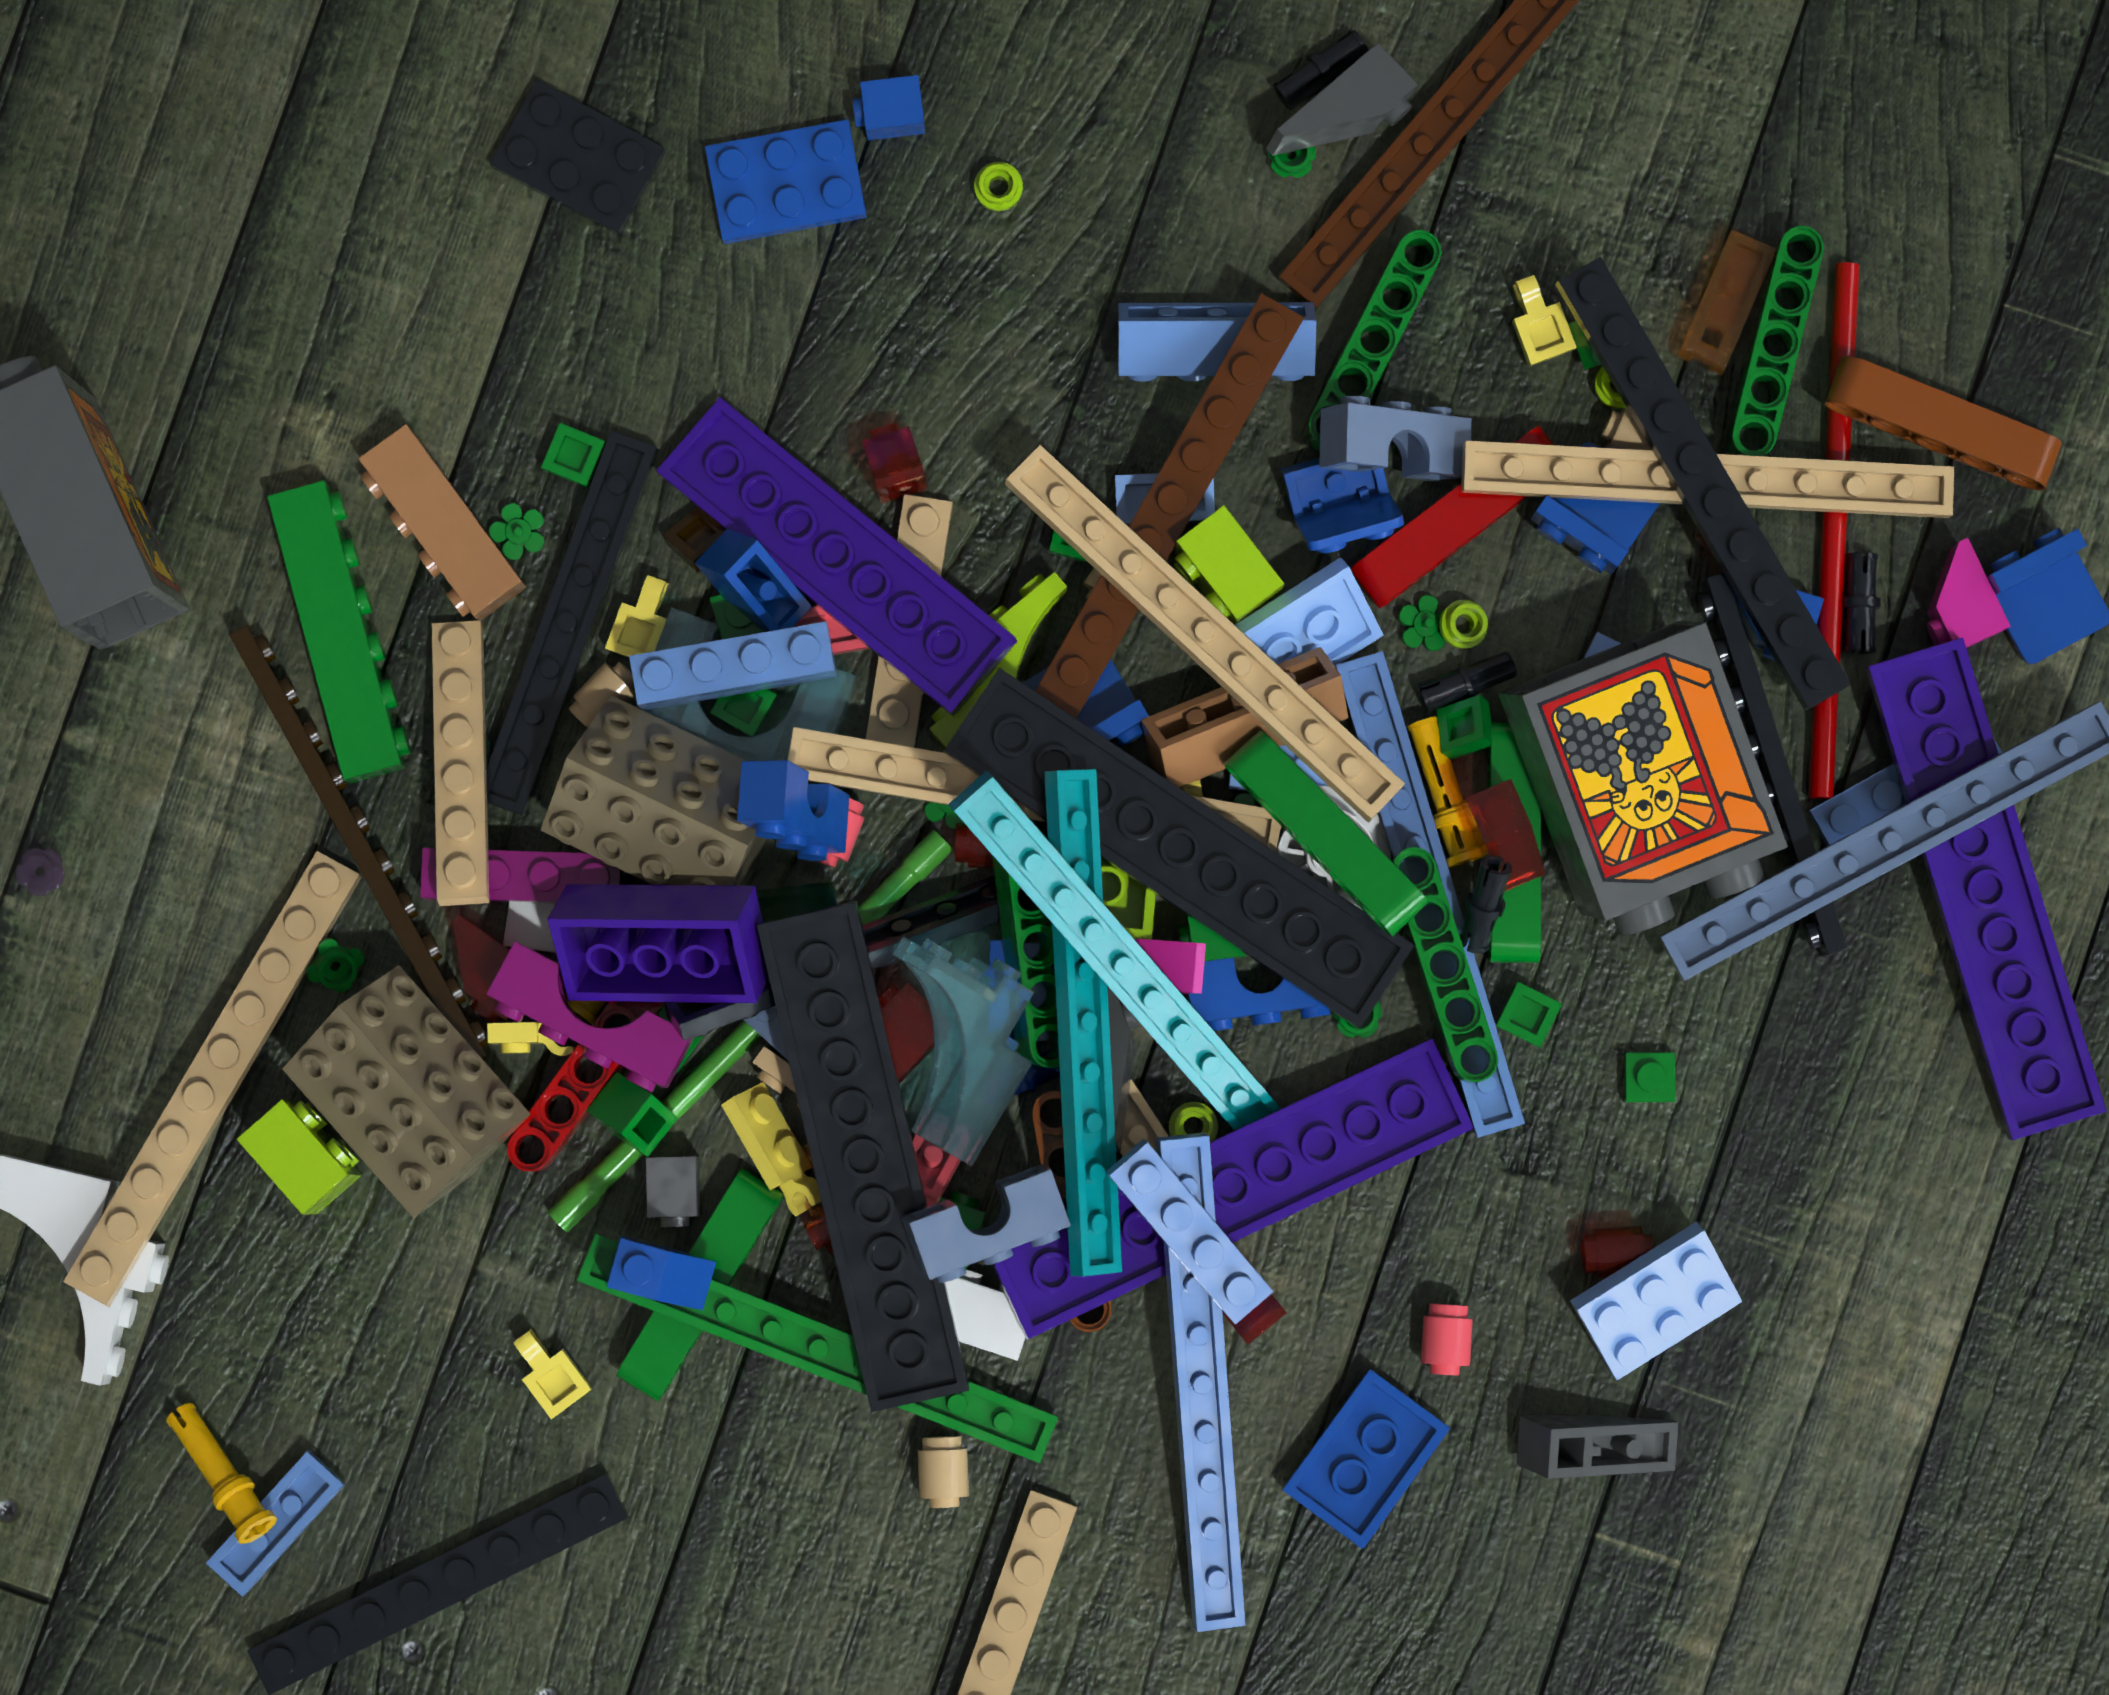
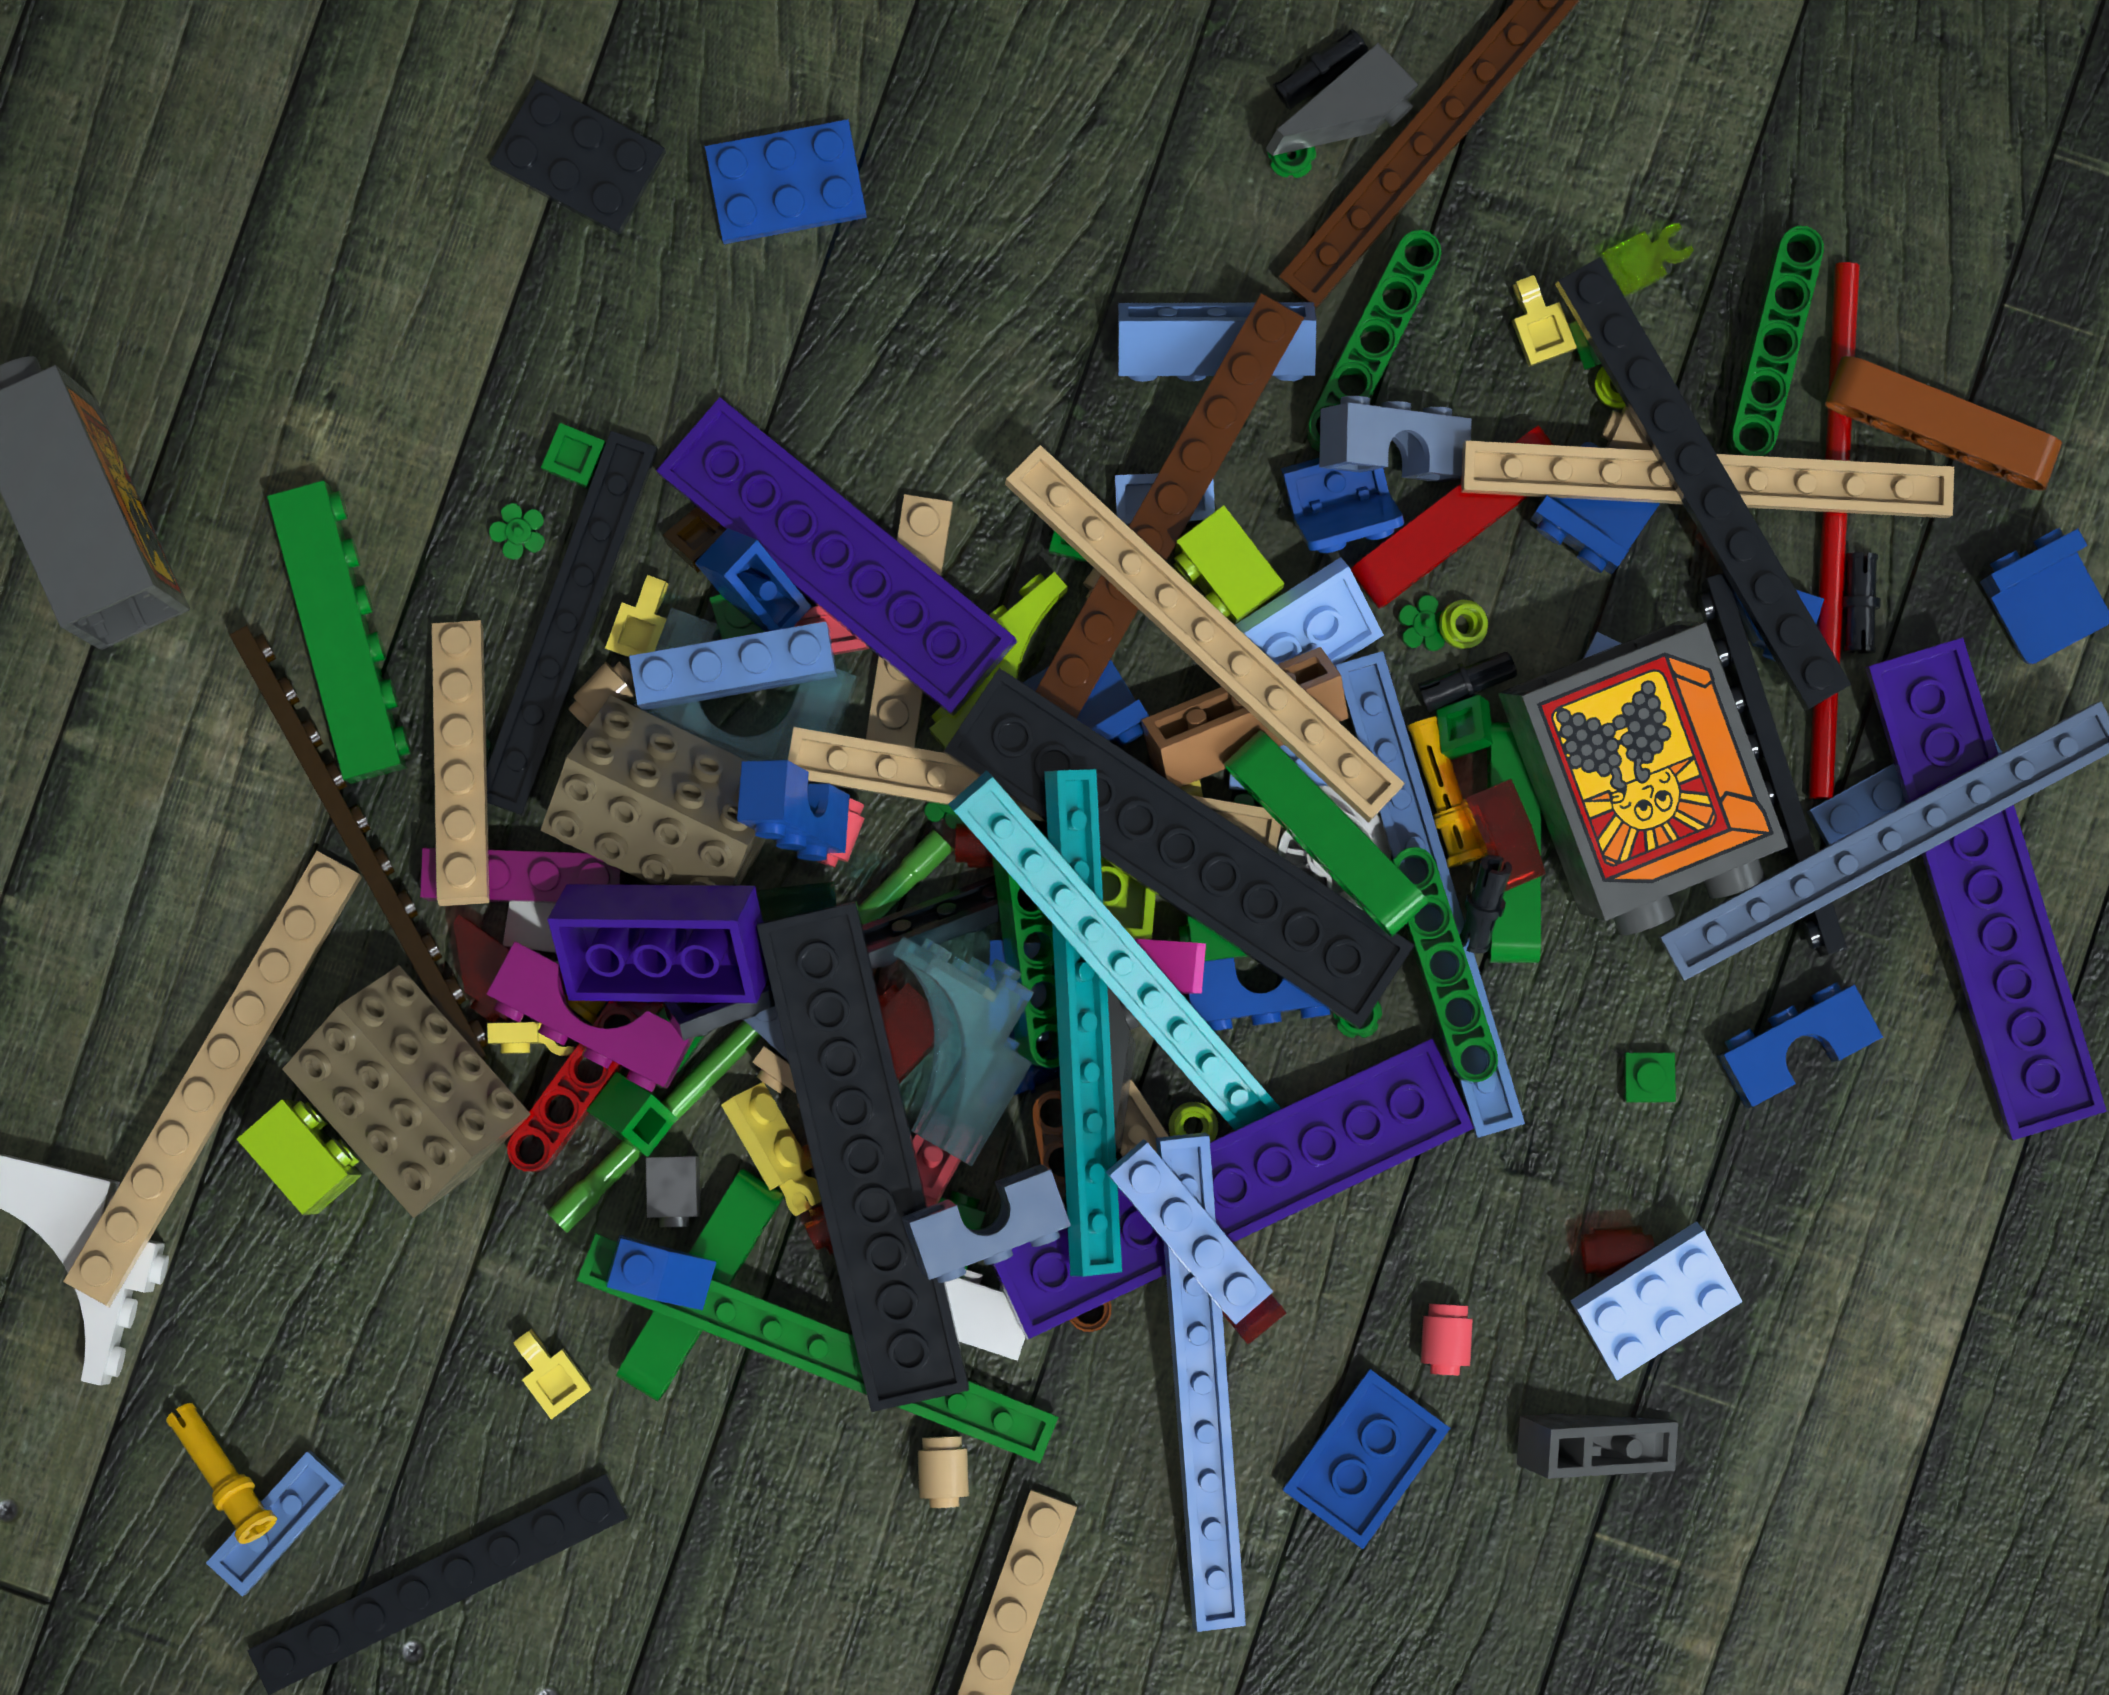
(50, 880): clear purple plate -> none
(340, 978): green plate -> none
(441, 523): medium nougat brick -> none
(745, 711): green plate -> none
(890, 108): blue brick -> none
(894, 462): clear red slope -> none
(1003, 172): lime plate -> none
(1528, 1014): green plate -> none
(1639, 262): none -> clear neon green plate
(1727, 300): clear orange plate -> none
(1759, 1061): none -> blue arch
(1964, 601): dark pink slope -> none

